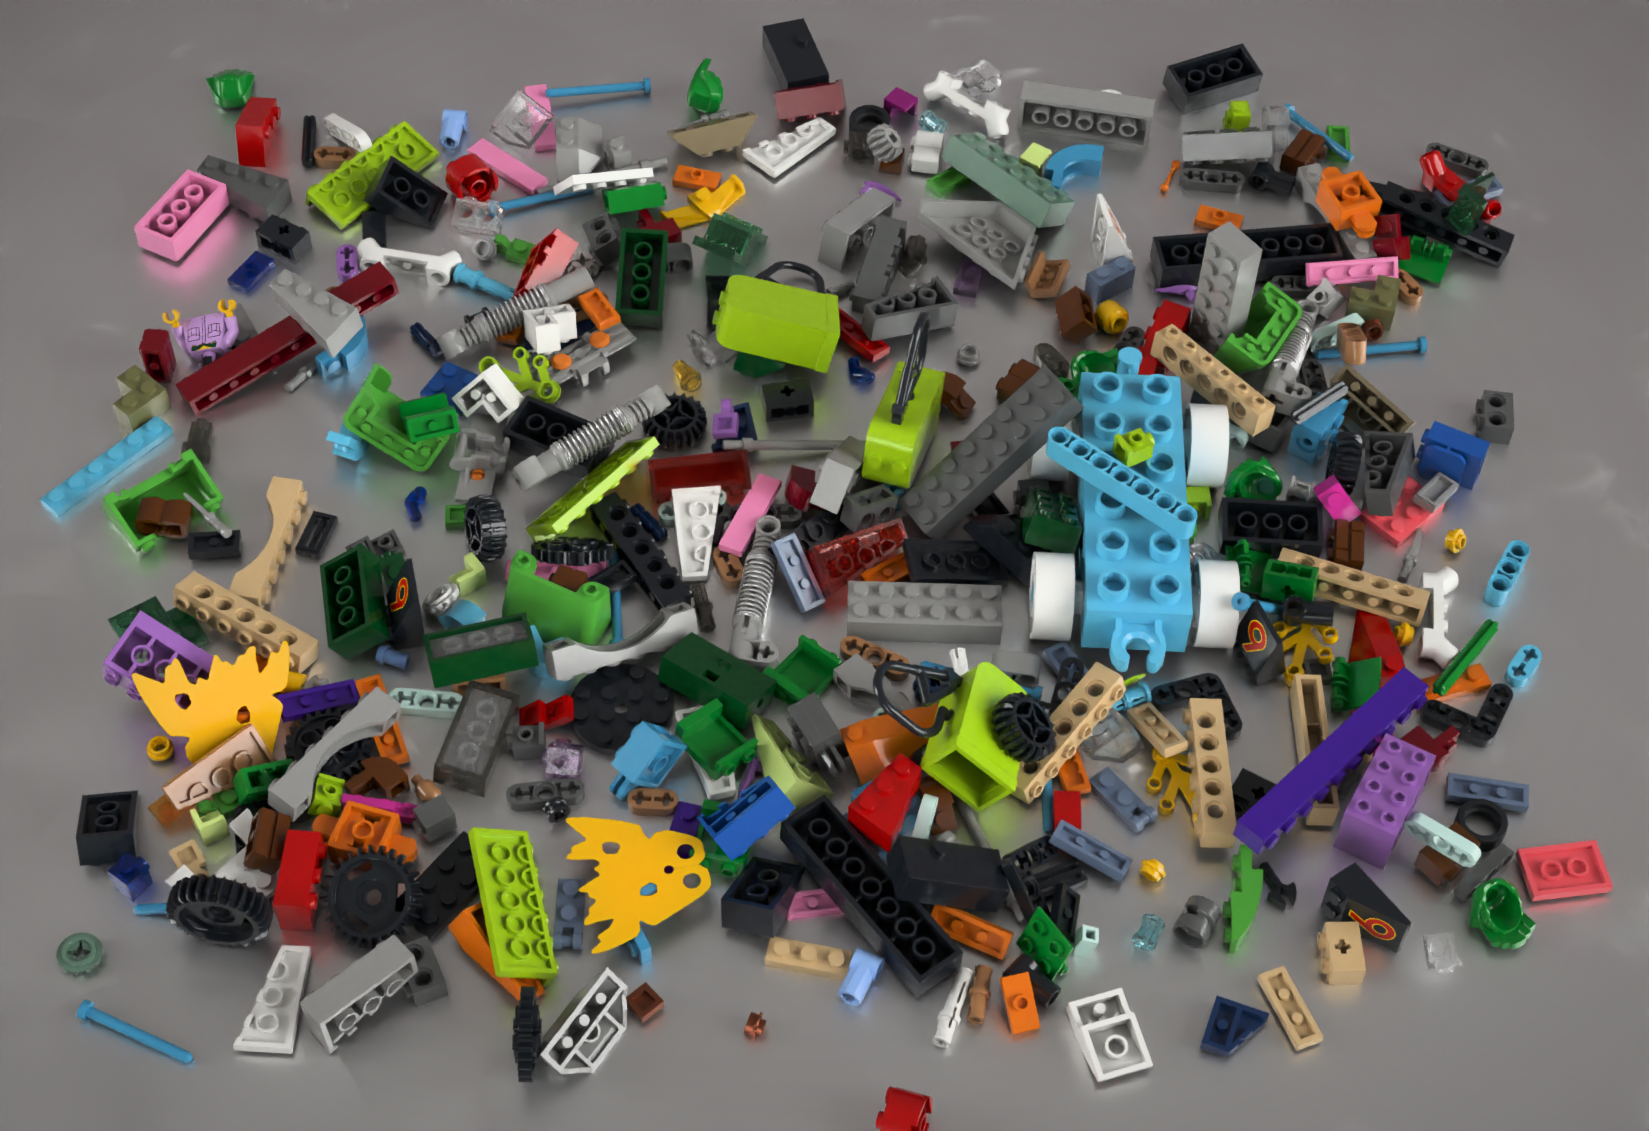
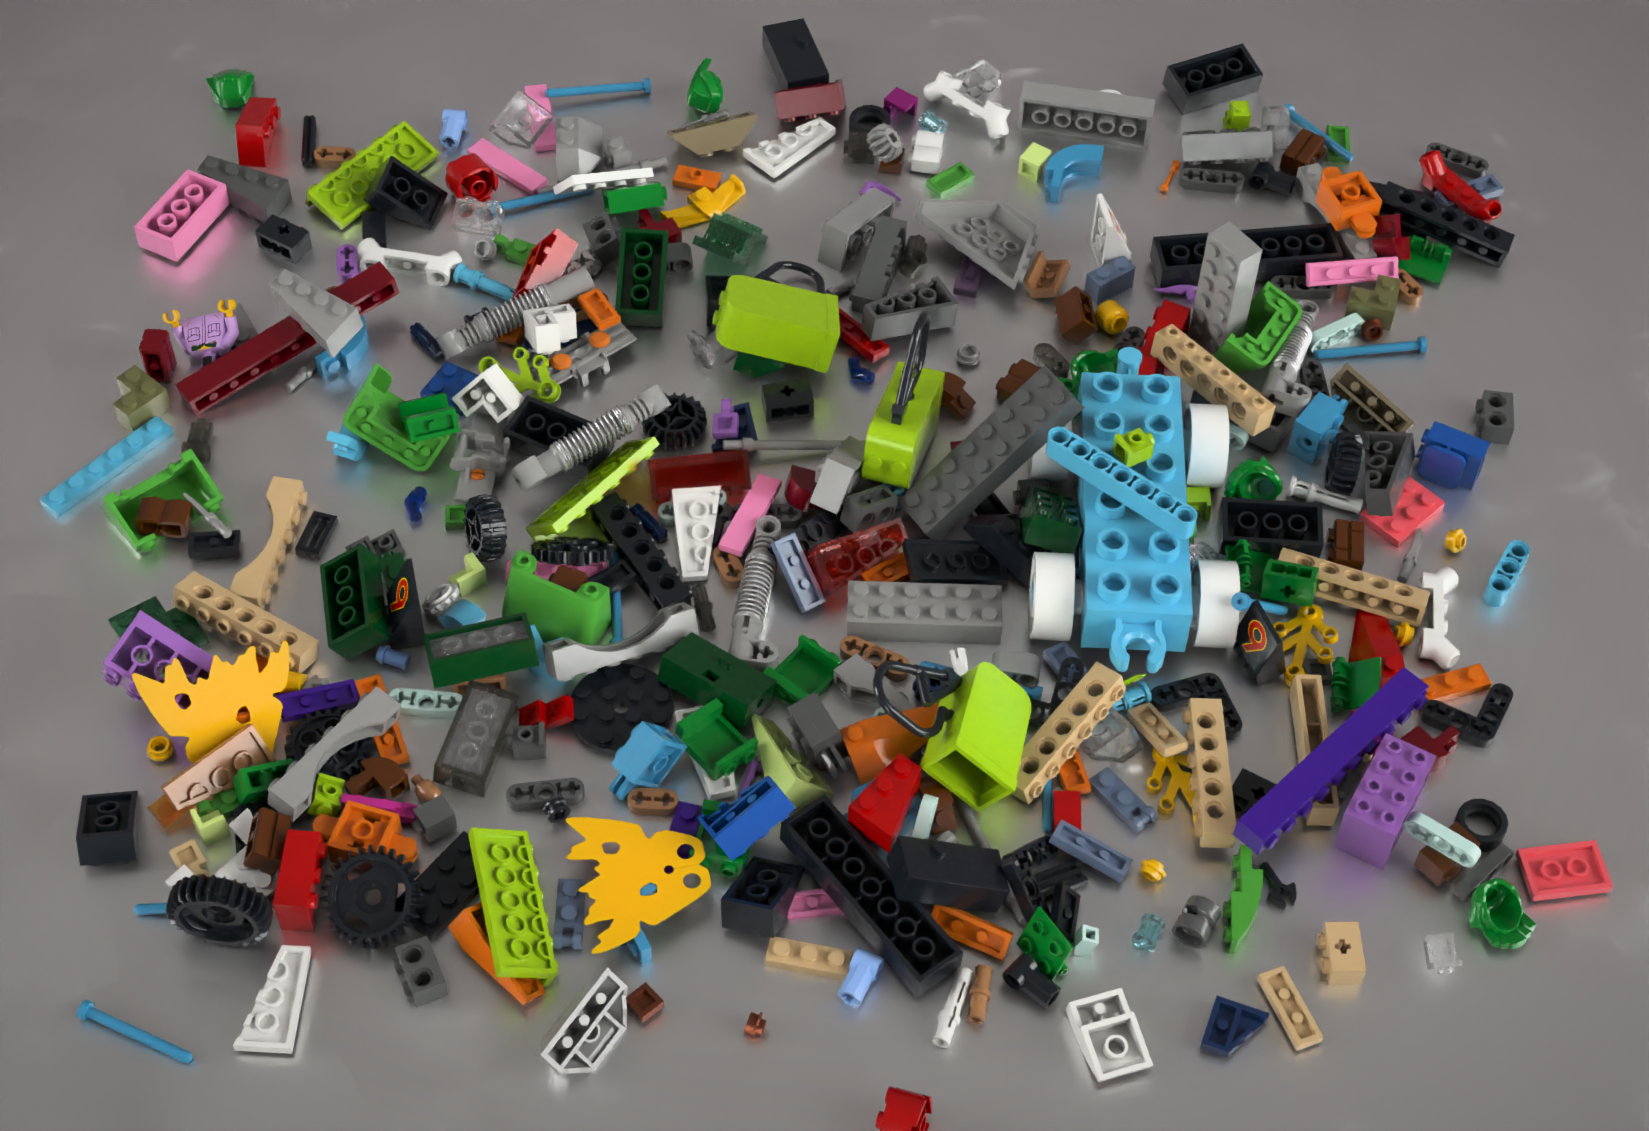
(70, 947): sand green gear -> none
(130, 876): clear blue brick -> none
(251, 272): clear blue plate -> none
(347, 132): white beam -> none
(357, 991): light grey wedge -> none
(526, 1037): black gear -> none
(563, 758): clear purple brick -> none
(687, 377): clear yellow cone -> none
(1008, 179): sand green brick -> none
(1020, 1002): orange plate -> none
(1023, 727): black gear -> none
(1213, 218): orange plate -> none
(1310, 612): black piece -> none
(1319, 403): axle -> none
(1327, 297): light grey brick -> none
(1336, 499): dark pink slope -> none
(1351, 343): medium nougat beam -> none
(1356, 898): black slope -> none
(1435, 492): light grey tile -> none
(1465, 657): green axle -> none
(1469, 204): clear green bracket -> none
(1505, 794): sand blue plate -> none
(1519, 664): medium azure beam -> none

